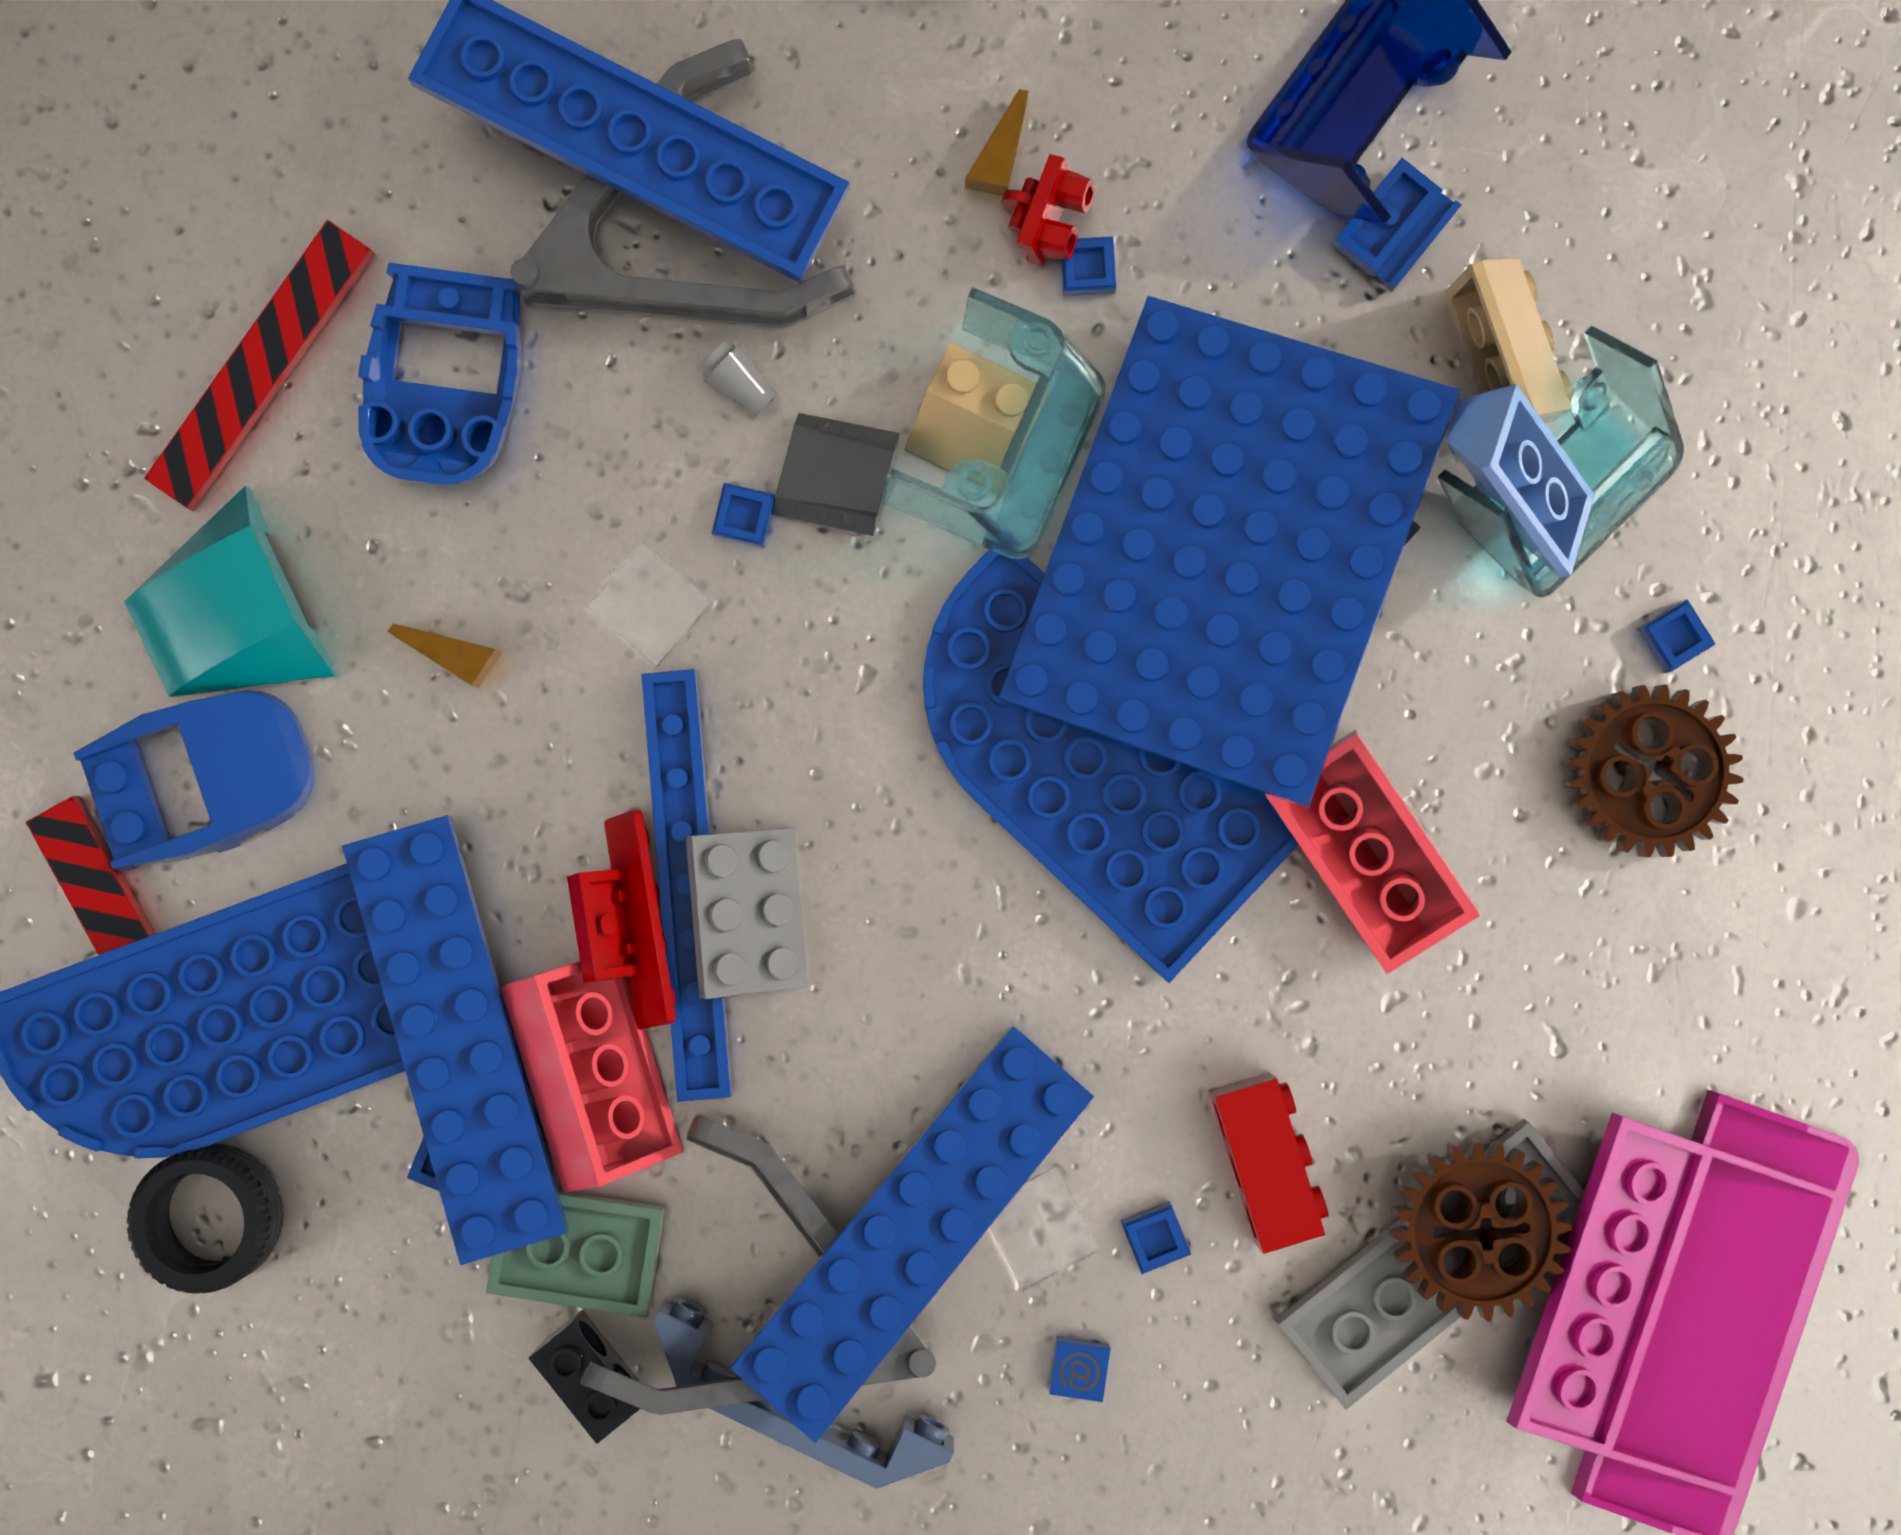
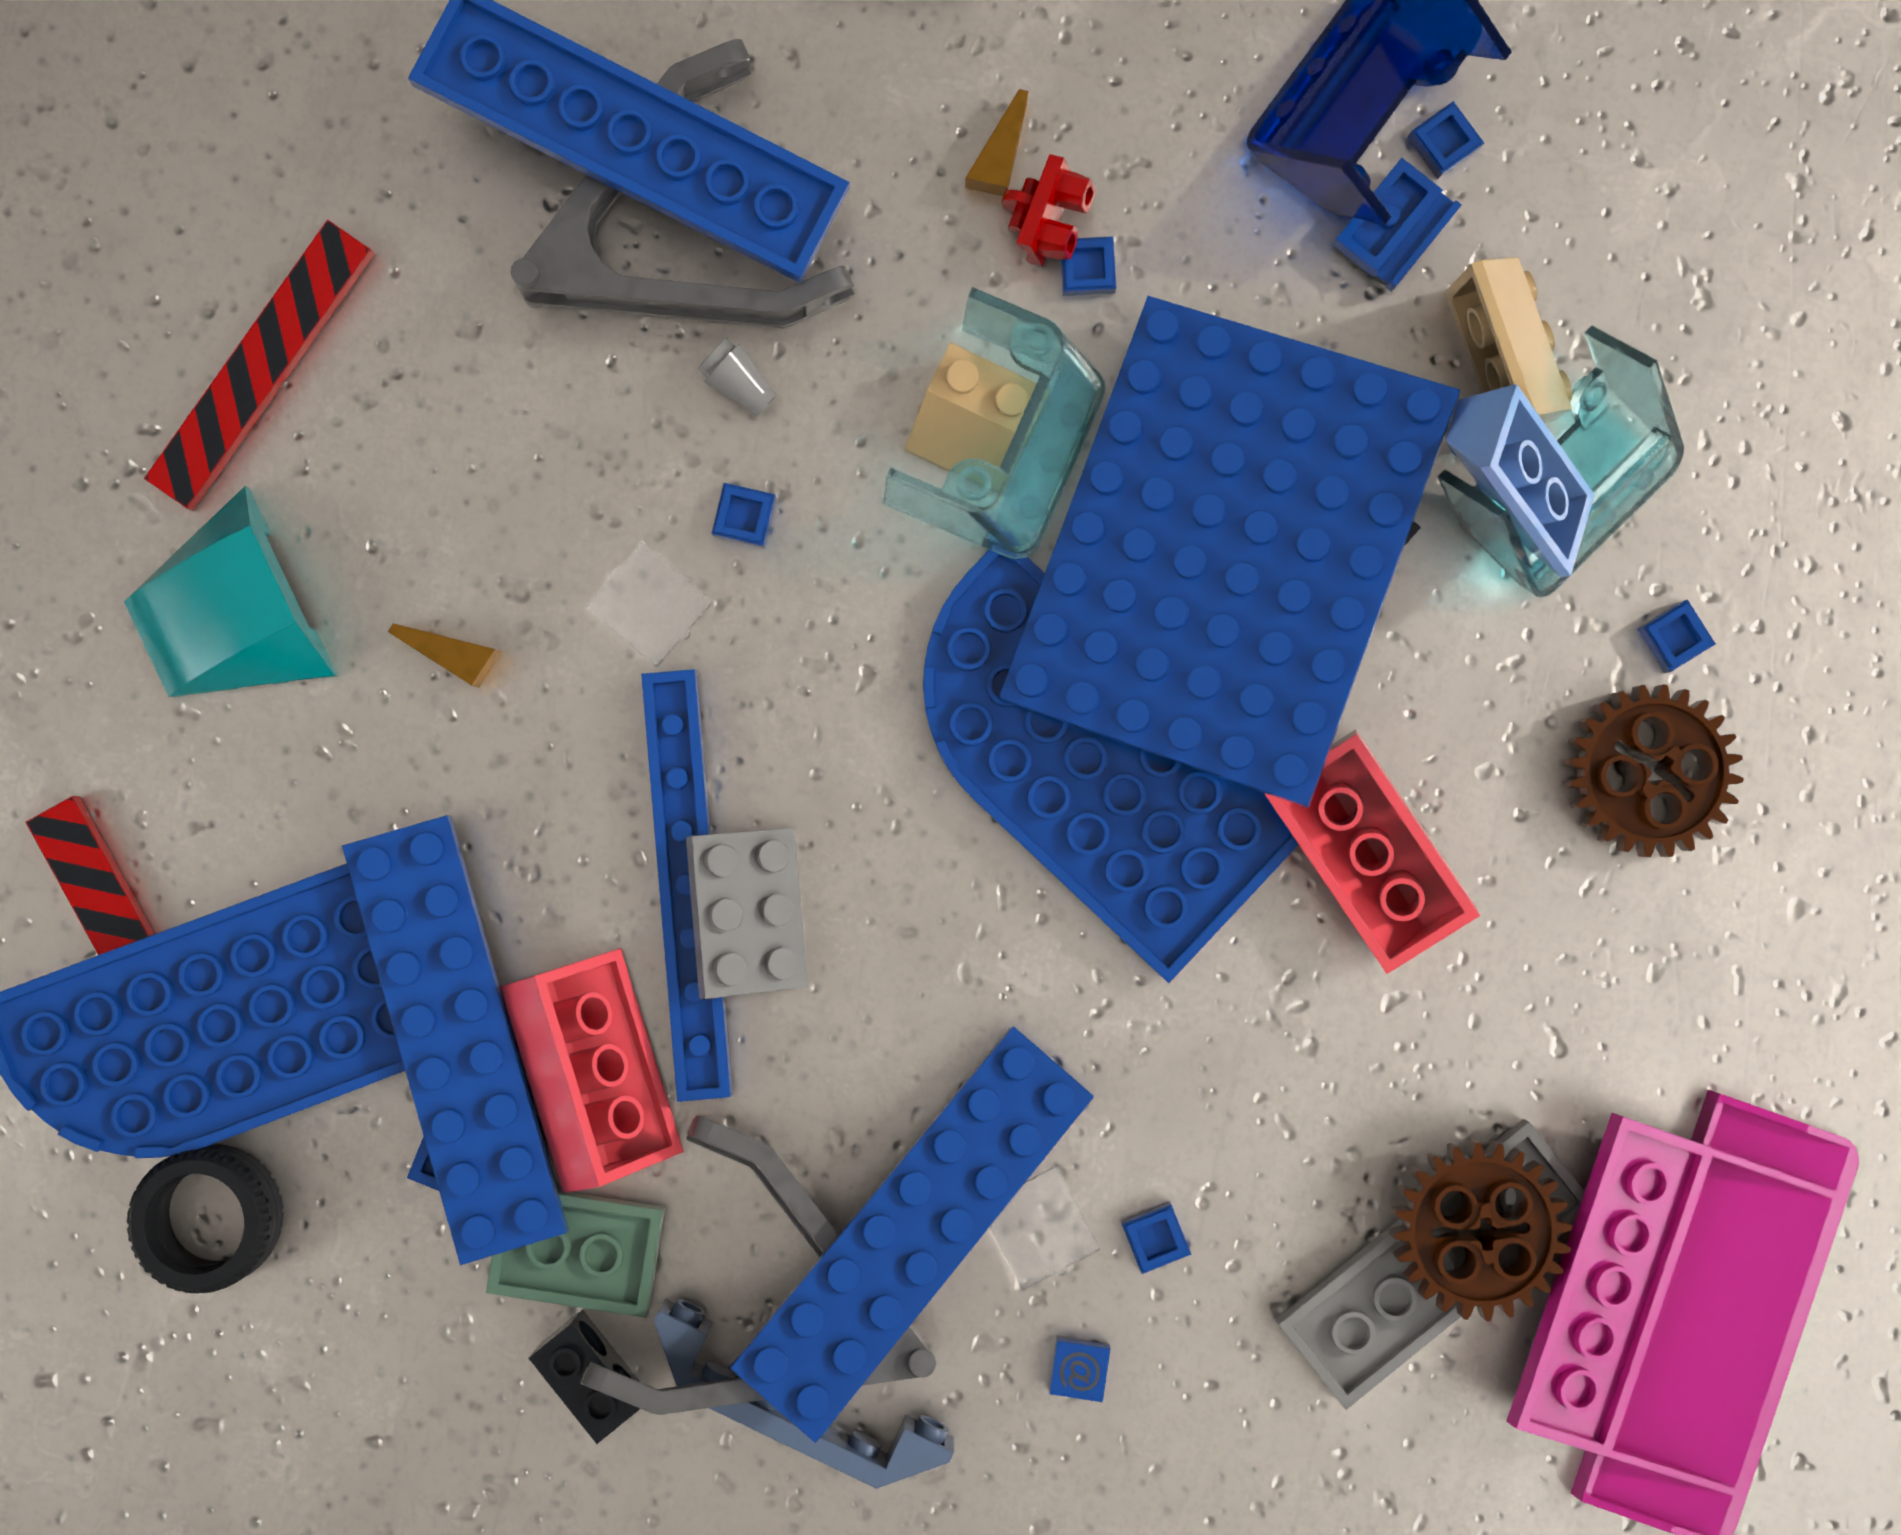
(245, 760): blue slope -> none
(435, 430): blue slope -> none
(621, 923): red bracket -> none
(835, 474): dark grey slope -> none
(1269, 1162): red brick -> none
(1445, 140): none -> blue tile

